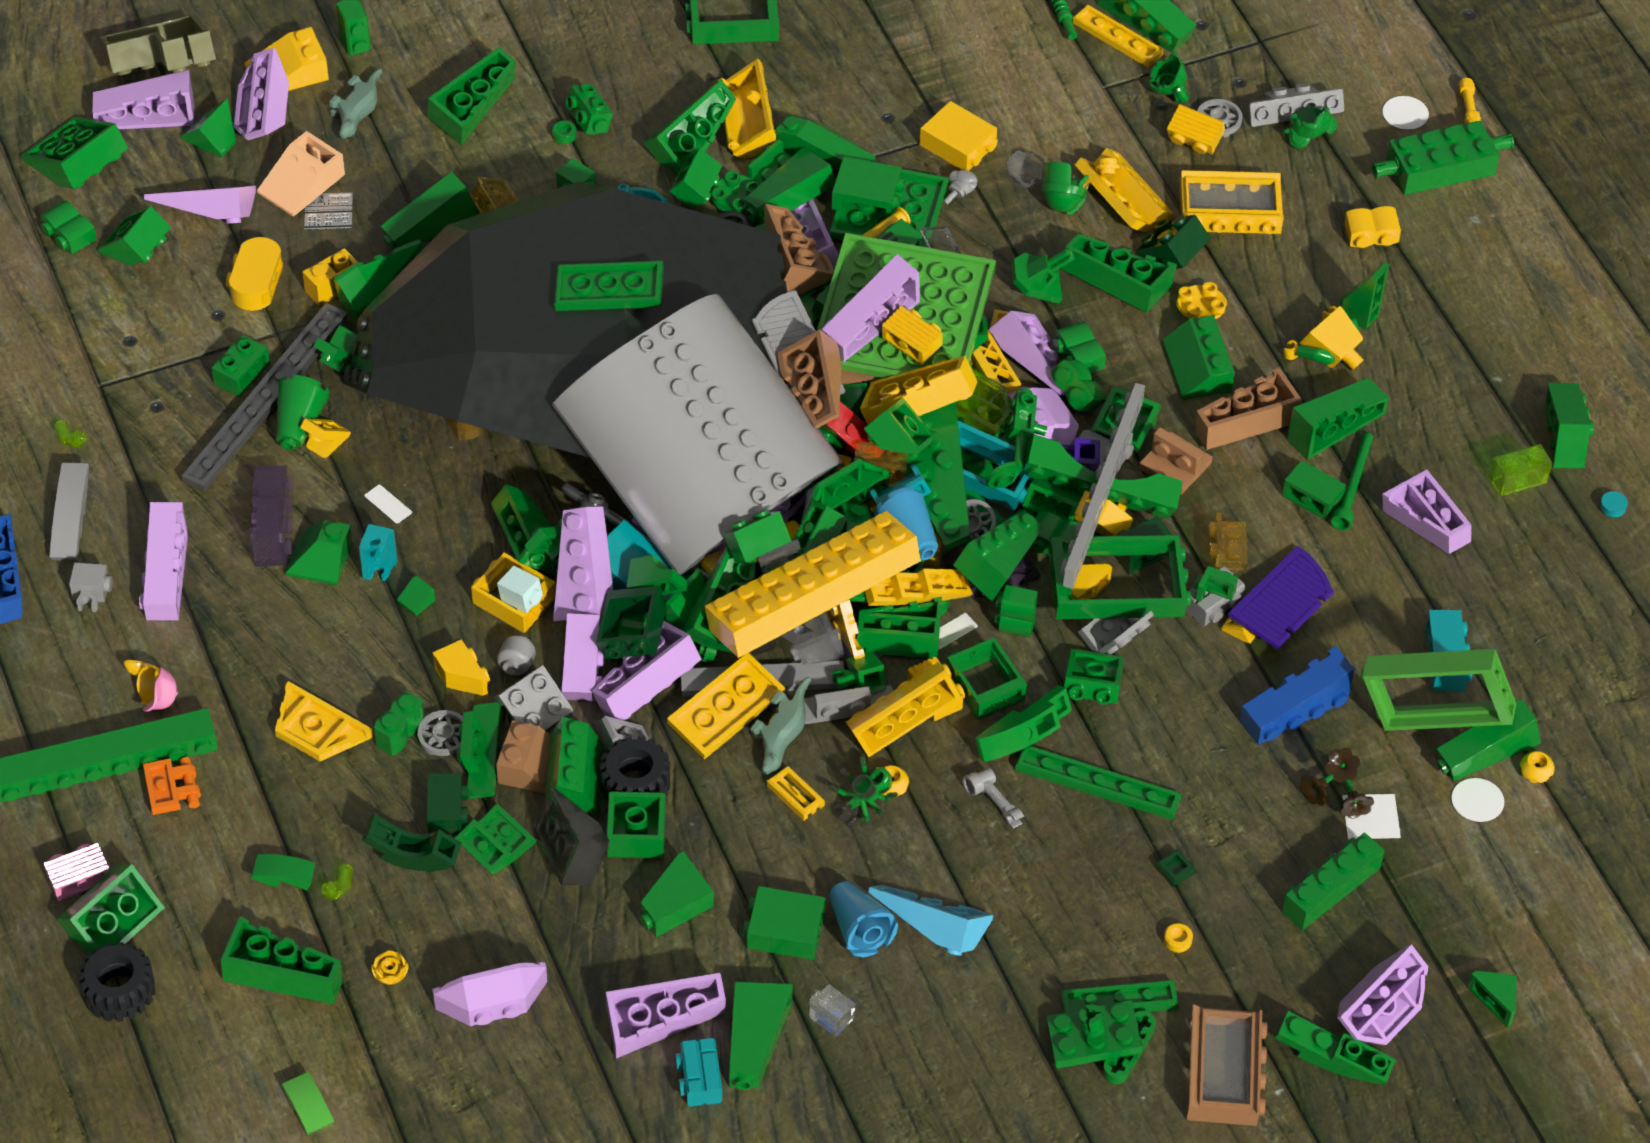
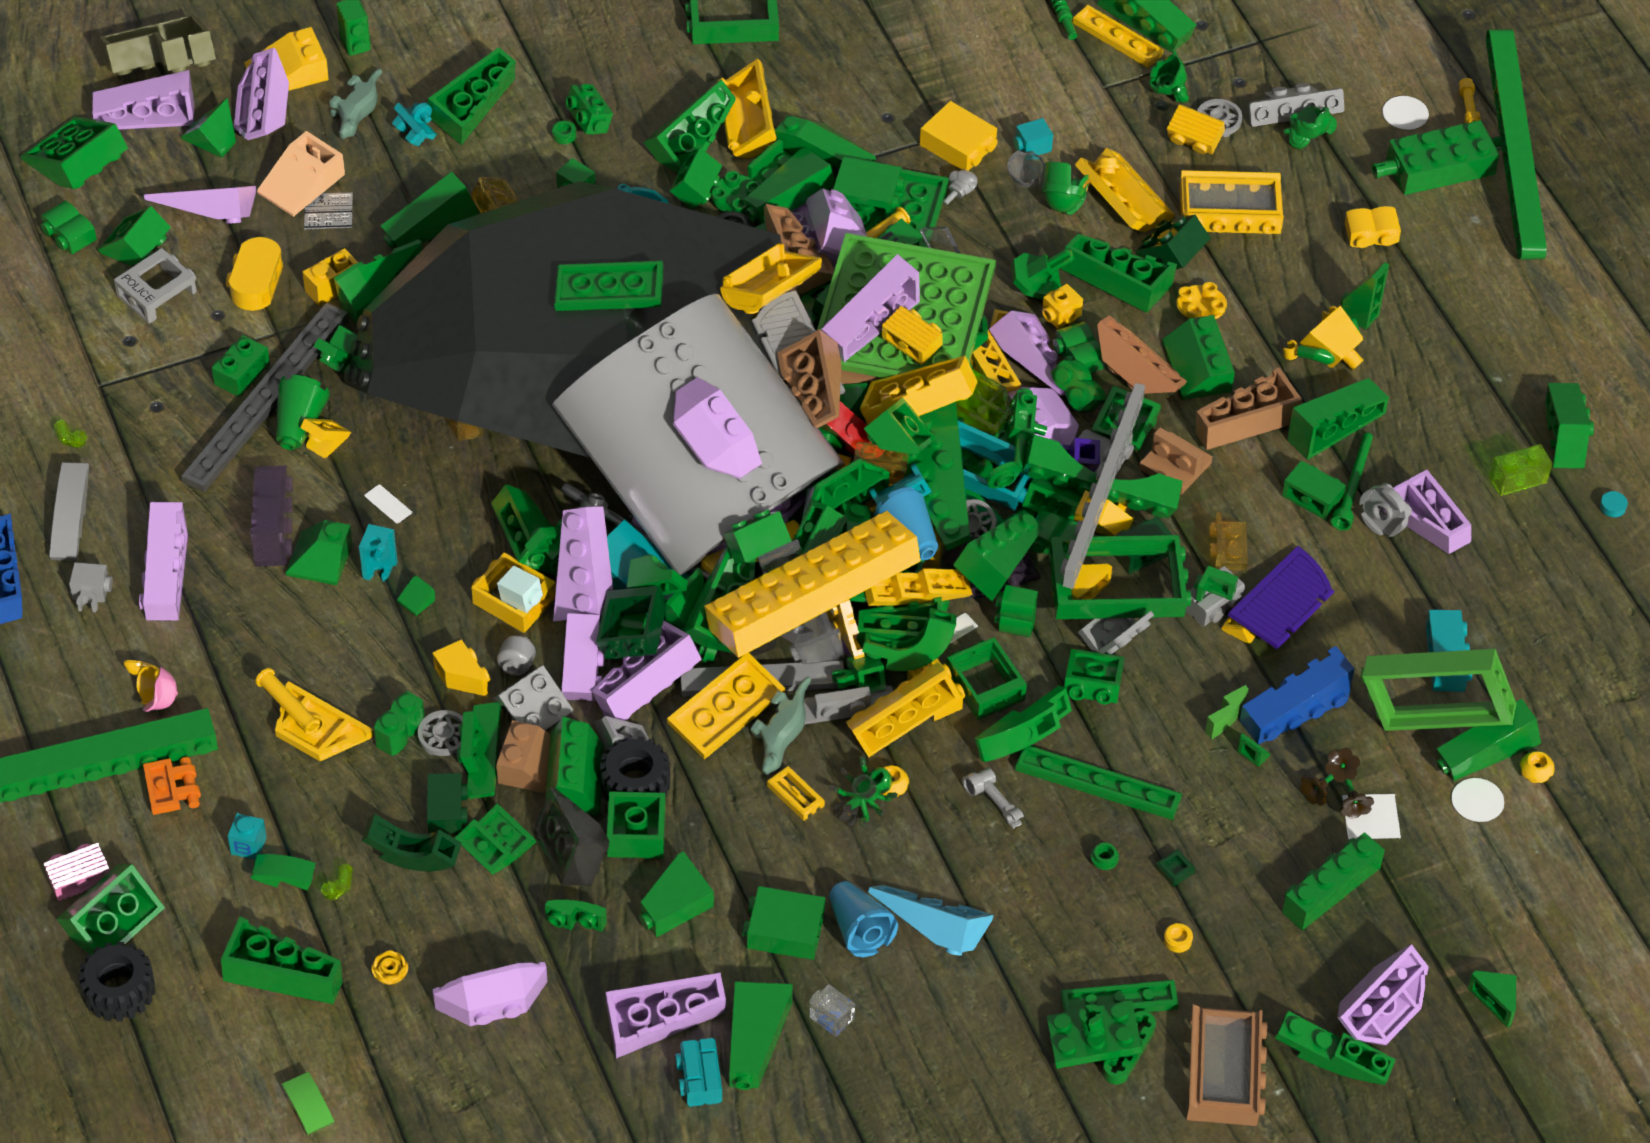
(141, 296): none -> light grey window
(247, 836): none -> teal brick
(287, 700): none -> yellow pin
(417, 119): none -> teal hips
(568, 912): none -> green slope
(714, 430): none -> lavender wedge
(767, 278): none -> yellow container
(832, 218): none -> lavender wedge
(918, 650): none -> green arch
(1033, 137): none -> teal brick
(1062, 306): none -> yellow brick
(1104, 850): none -> green plate
(1135, 360): none -> nougat wedge
(1228, 714): none -> bright green slope
(1252, 750): none -> green slope
(1397, 510): none -> light grey plate
(1516, 144): none -> green beam

